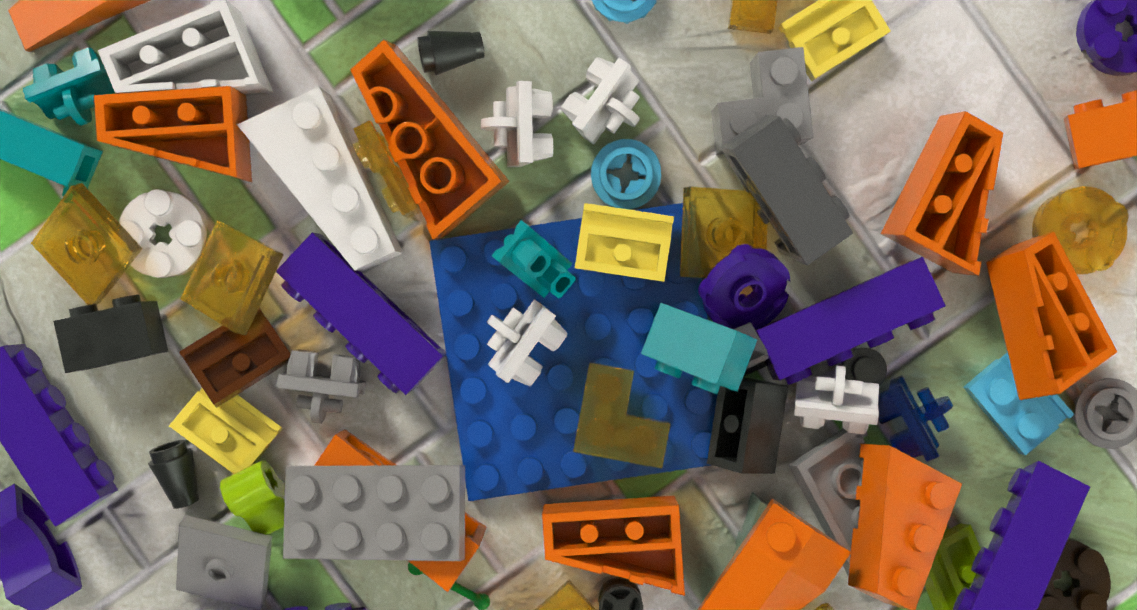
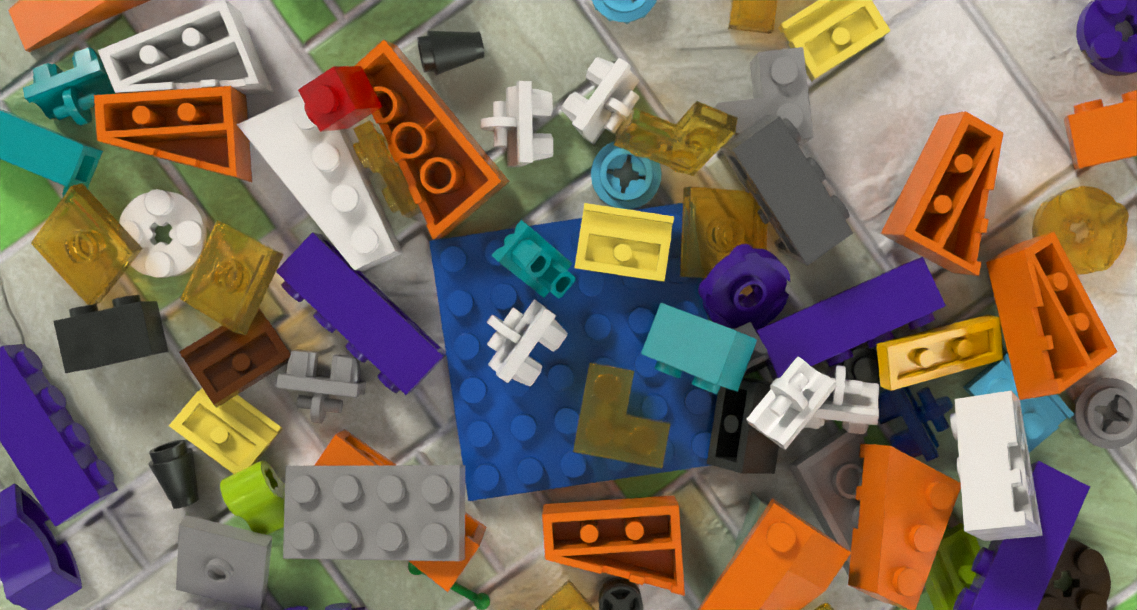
(339, 98): none -> red brick
(681, 145): none -> clear yellow plate
(791, 402): none -> white hips
(939, 352): none -> yellow plate
(995, 468): none -> white wedge

